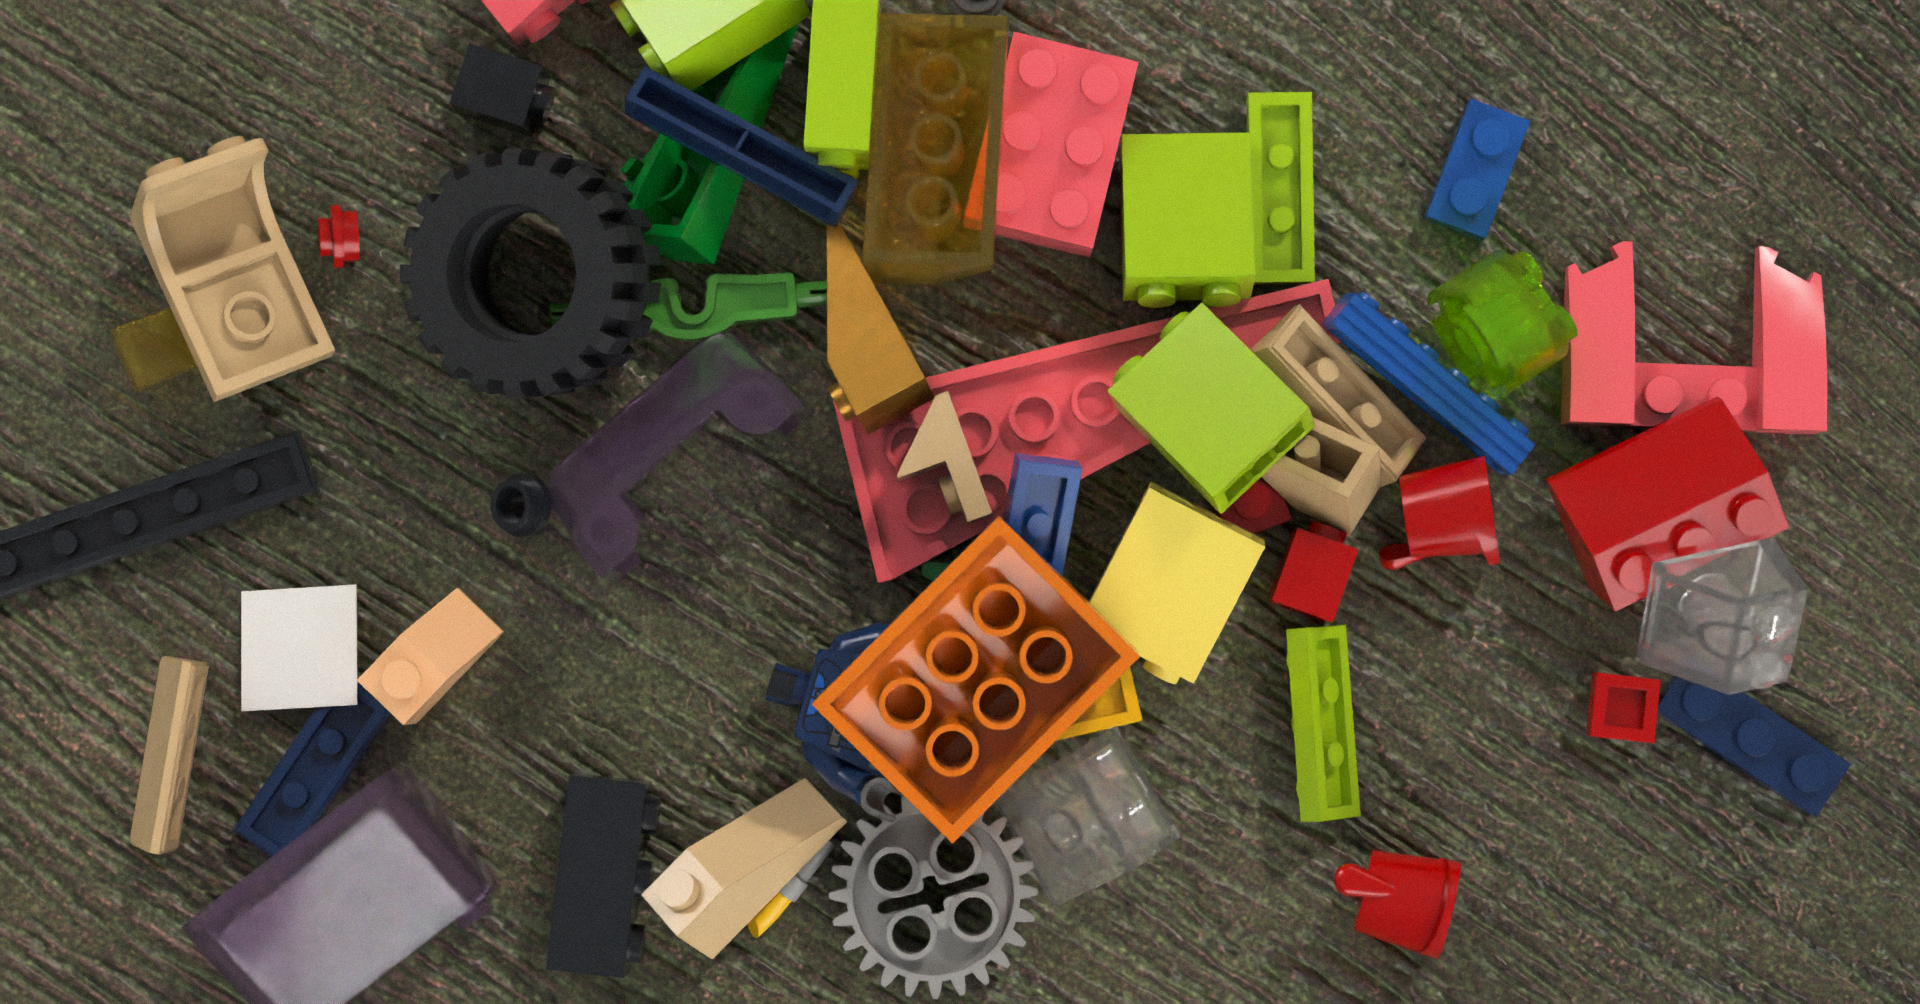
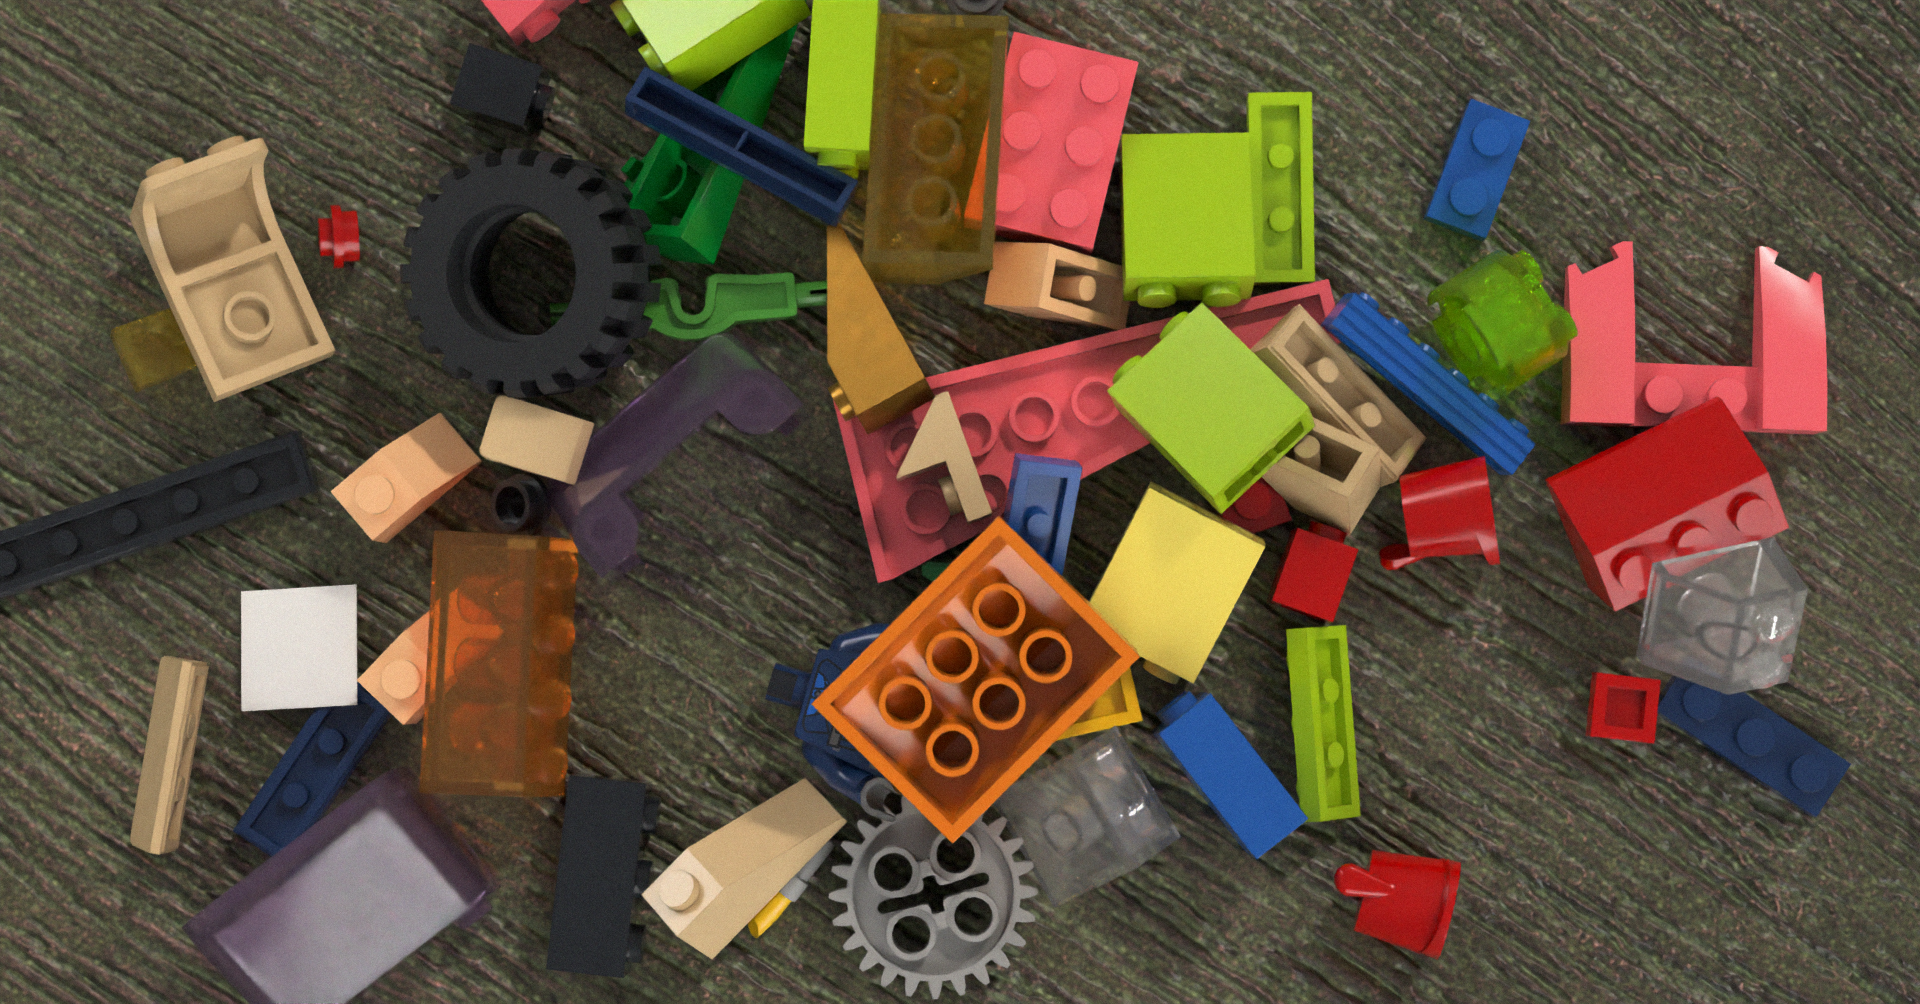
(406, 478): none -> light nougat slope
(498, 665): none -> clear orange slope
(535, 439): none -> tan slope
(1057, 285): none -> light nougat slope
(1227, 772): none -> blue brick

